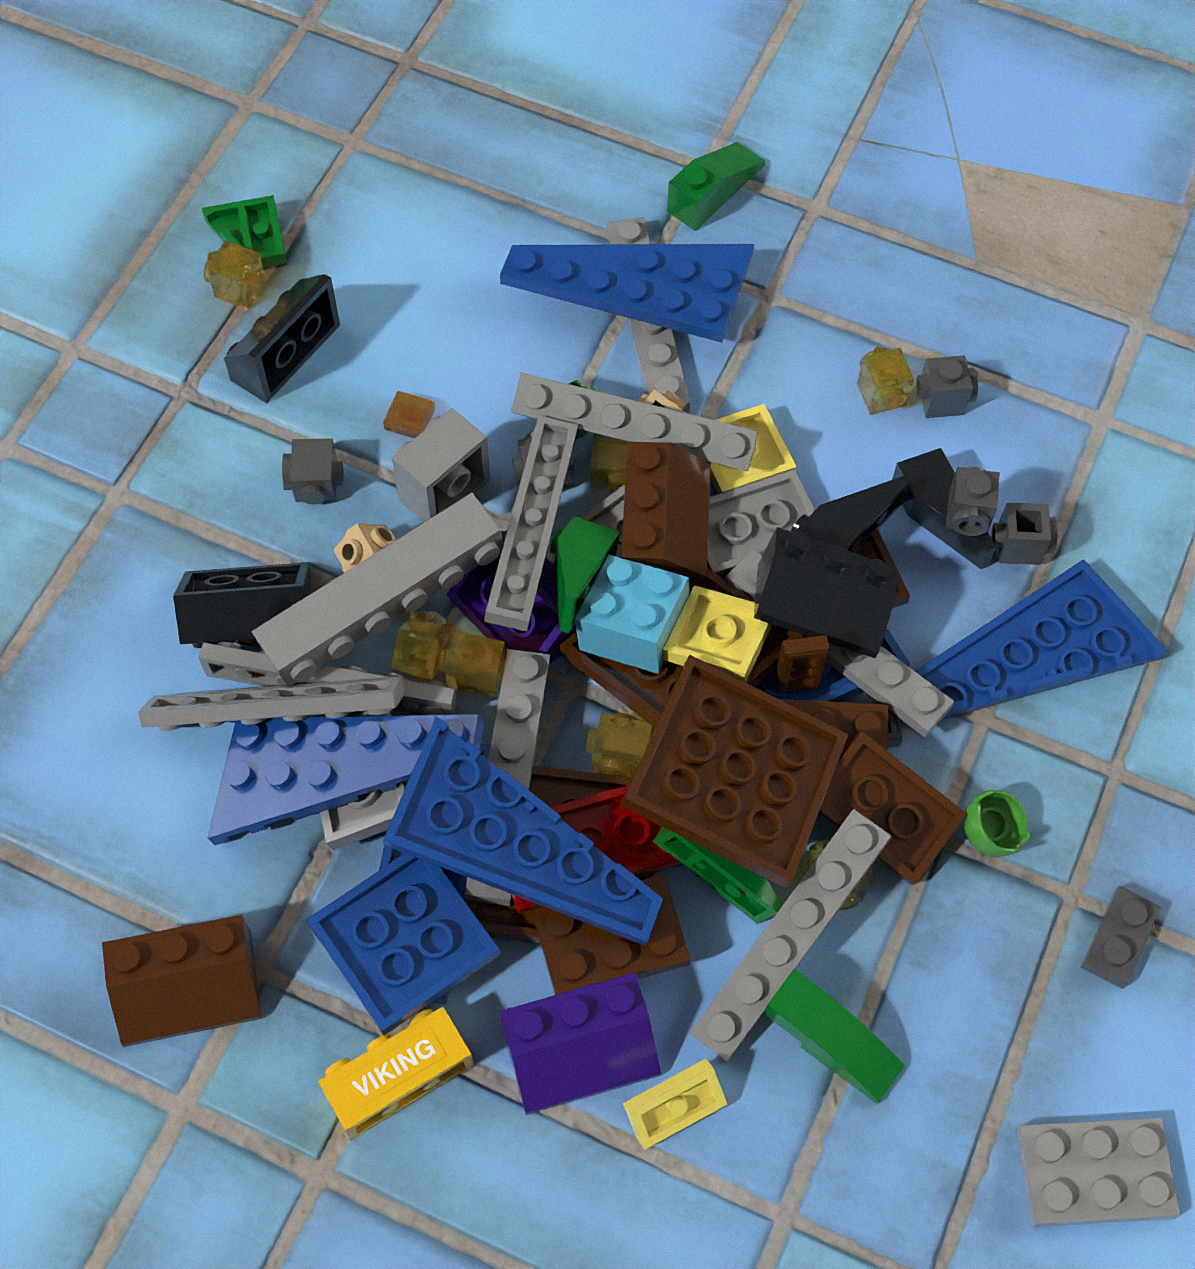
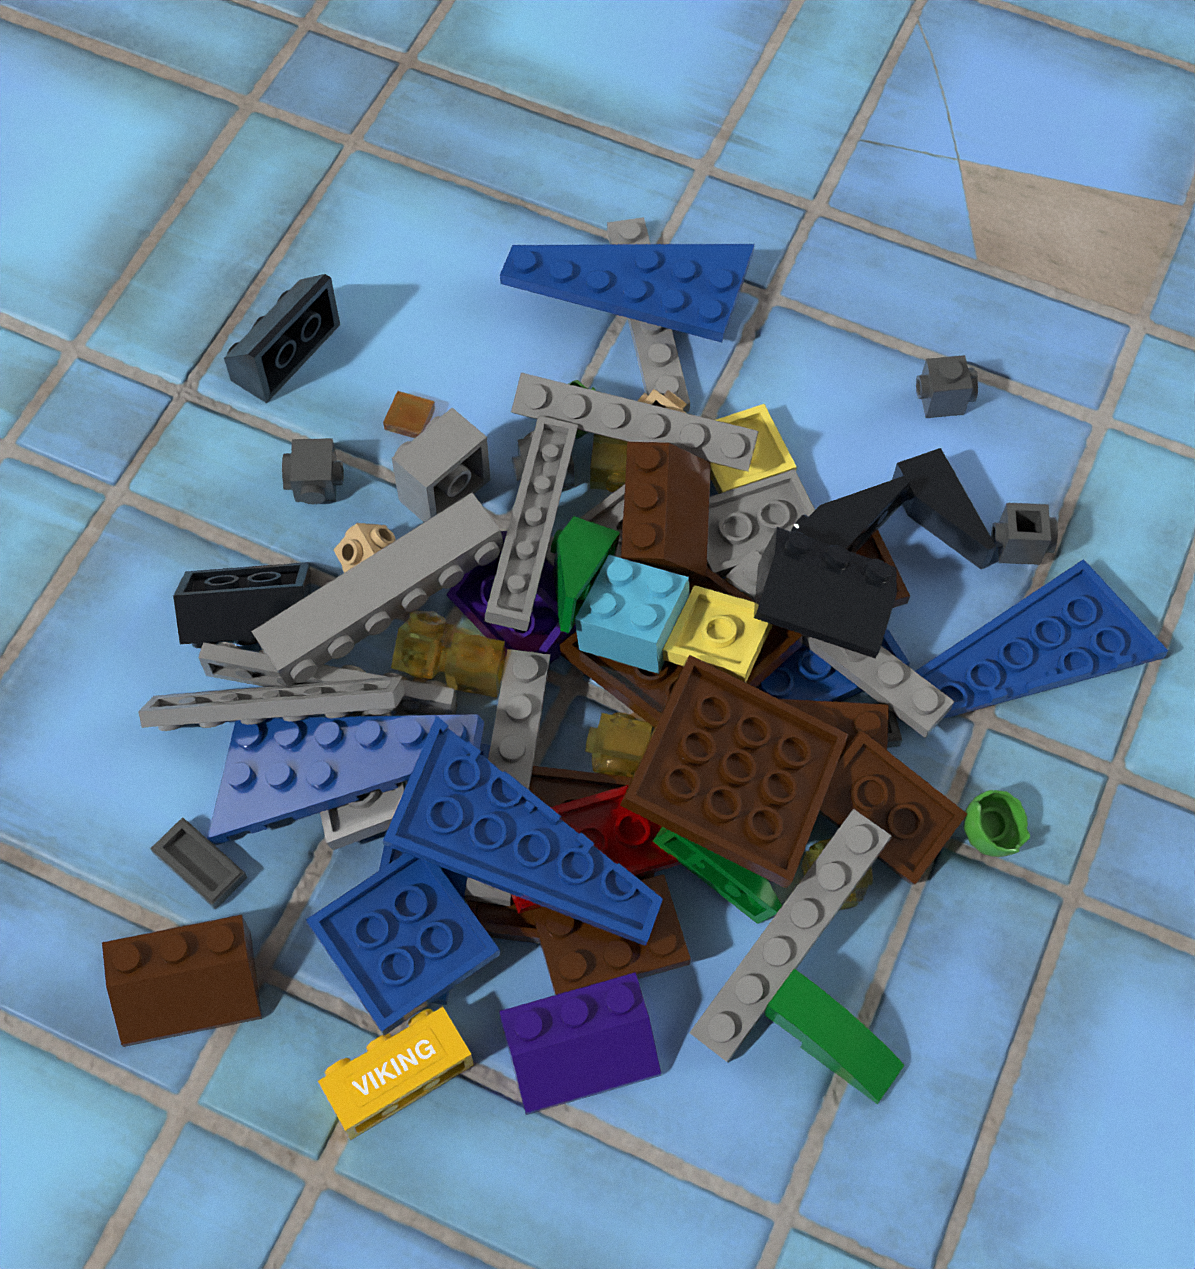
(199, 863): none -> dark grey tile
(235, 274): clear yellow brick -> none
(250, 225): green wing -> none
(675, 1103): light yellow plate -> none
(710, 183): green slope -> none
(801, 664): reddish brown plate -> none
(885, 380): clear yellow brick -> none
(972, 500): dark grey brick -> none
(1097, 1172): light grey plate -> none
(1120, 937): dark grey plate -> none

